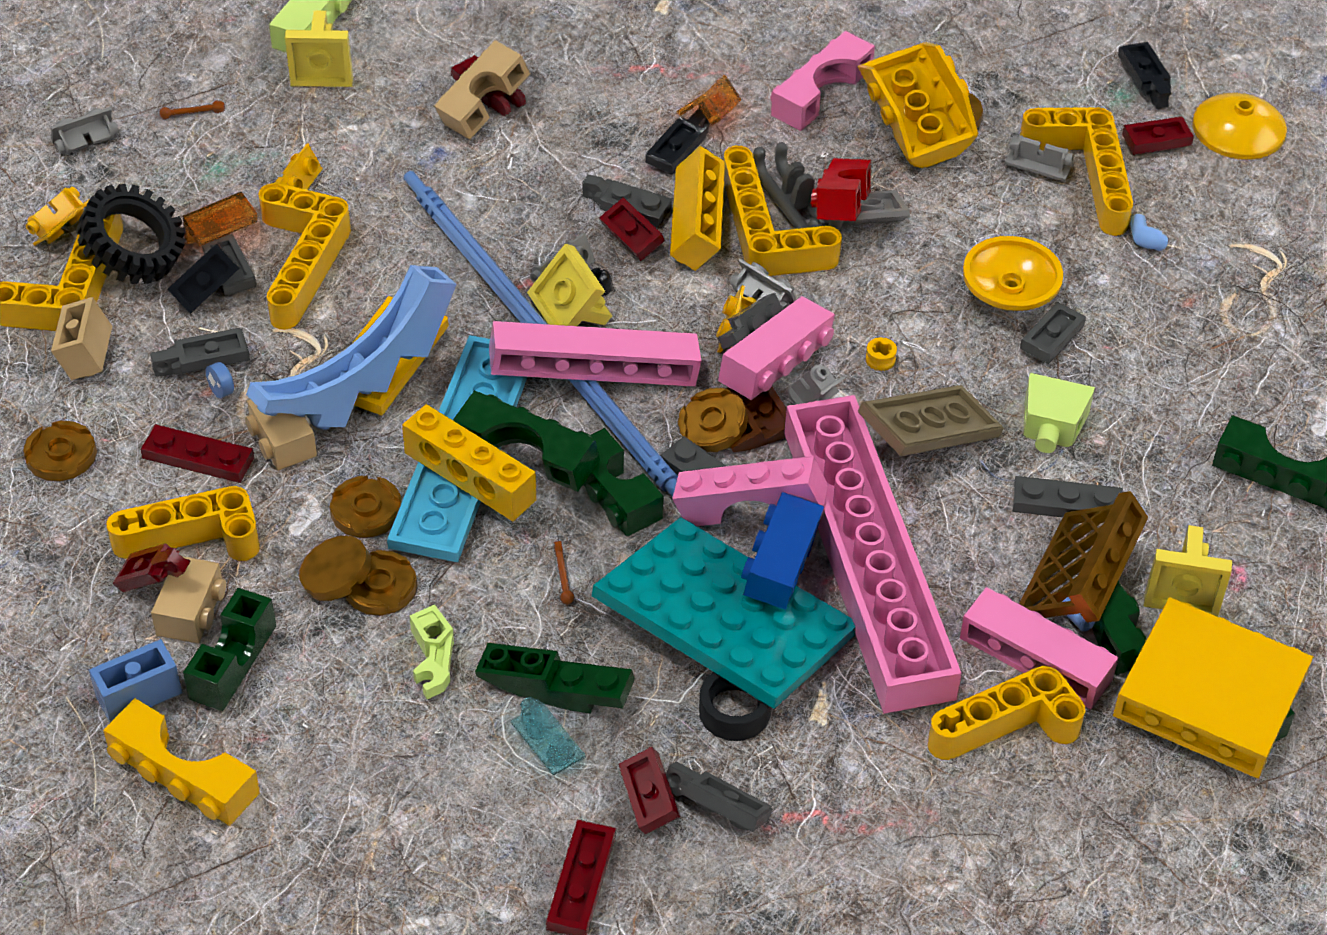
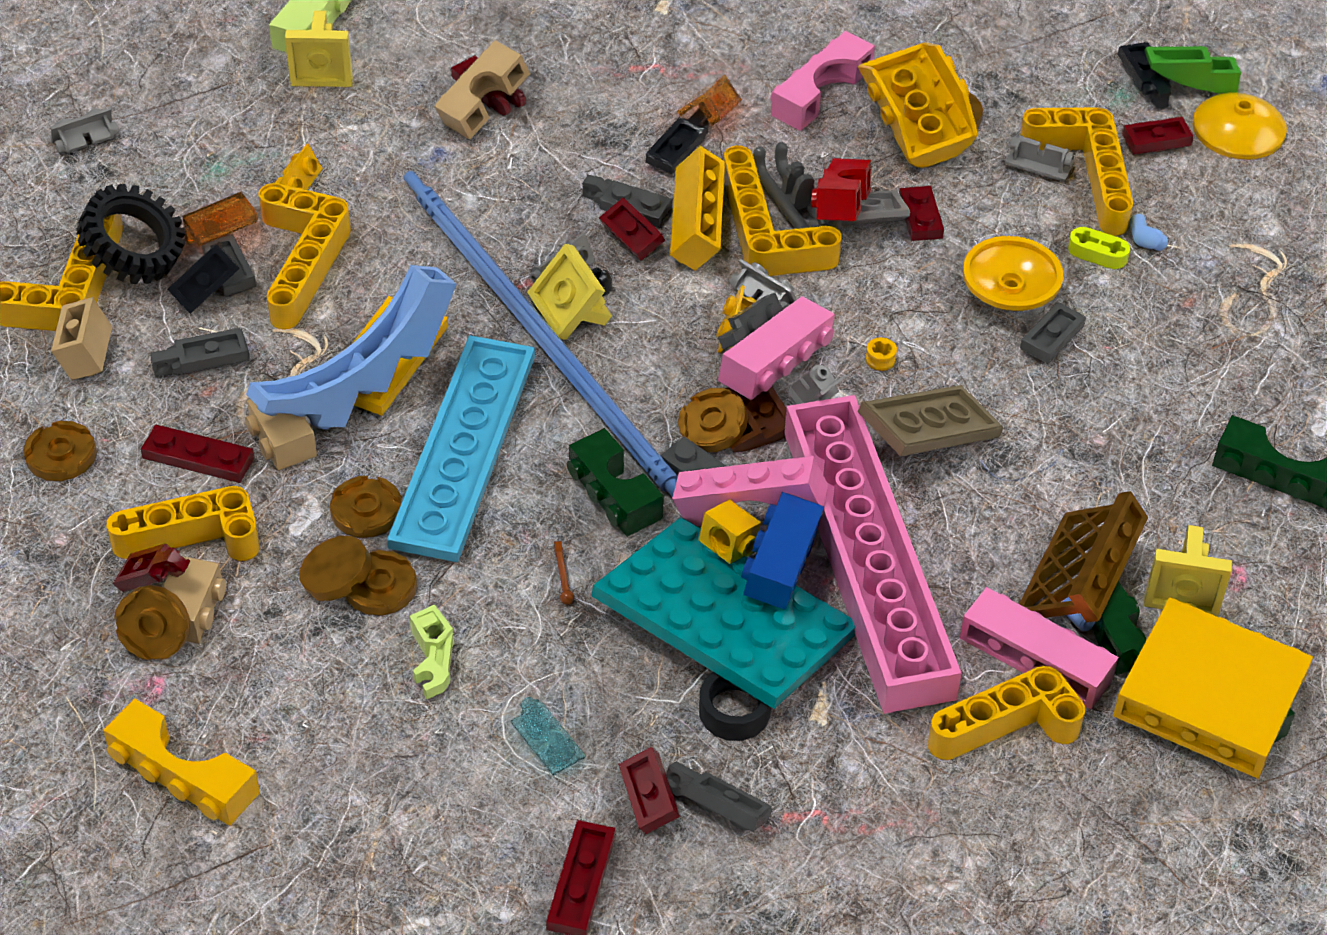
(48, 224): yellow hinge -> none
(140, 674): medium blue brick -> none
(152, 622): none -> pearl gold tile
(217, 107): dark orange hinge -> none
(218, 671): dark green arch -> none
(219, 379): medium blue tile -> none
(469, 462): yellow brick -> none
(552, 681): dark green slope -> none
(566, 455): dark green arch -> none
(594, 354): bright pink brick -> none
(729, 531): none -> yellow brick
(924, 216): none -> dark red plate
(1055, 411): yellowish green torso -> none
(1057, 497): dark grey plate -> none
(1099, 247): none -> neon yellow beam
(1195, 68): none -> bright green slope

